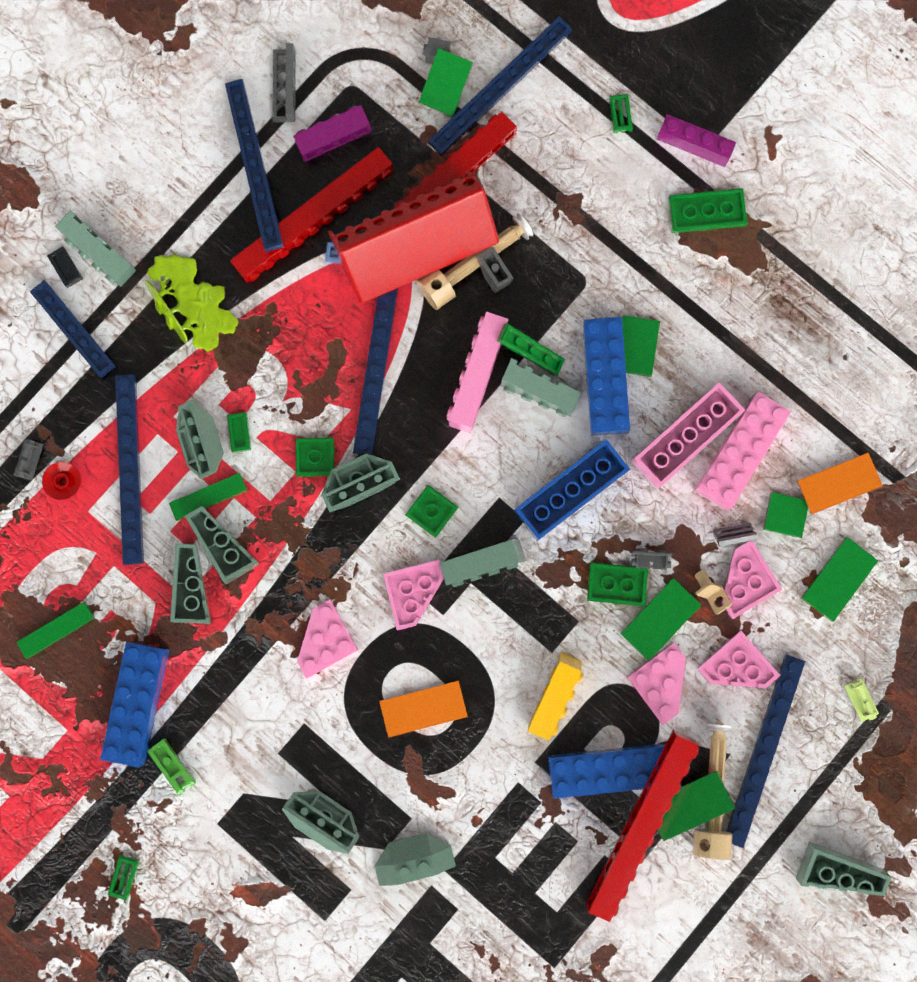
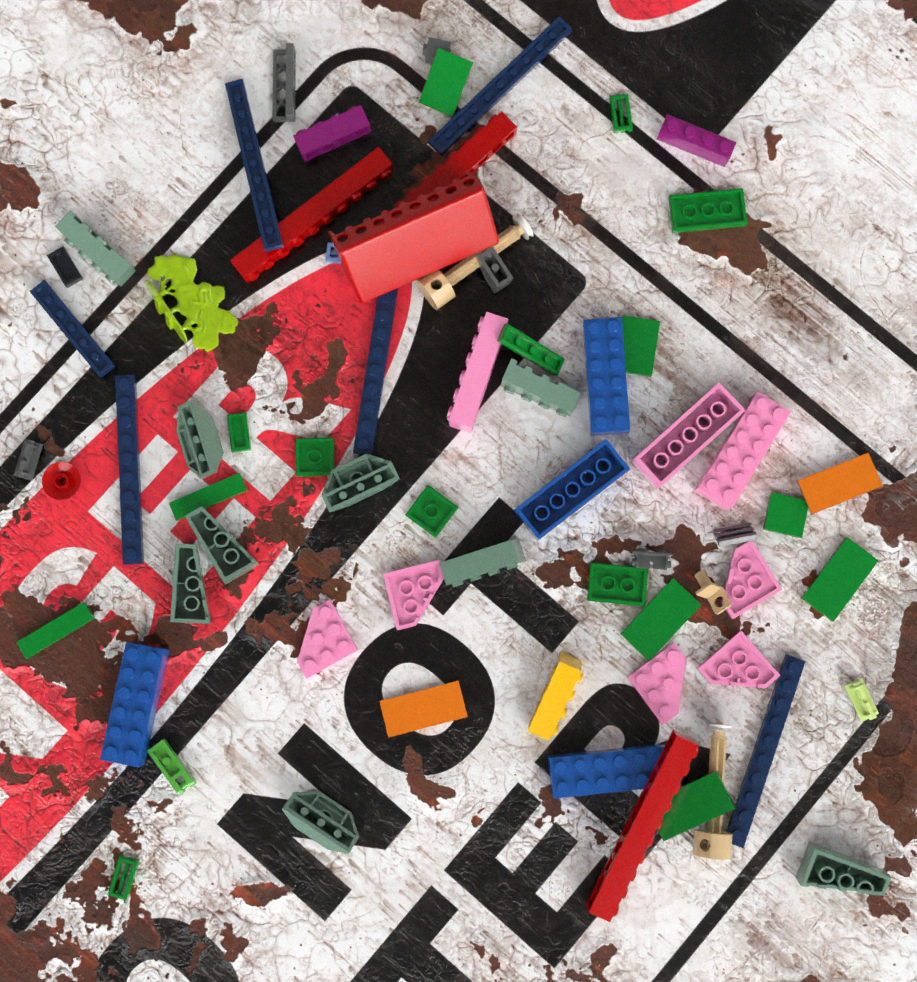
(413, 859): sand green wedge -> none

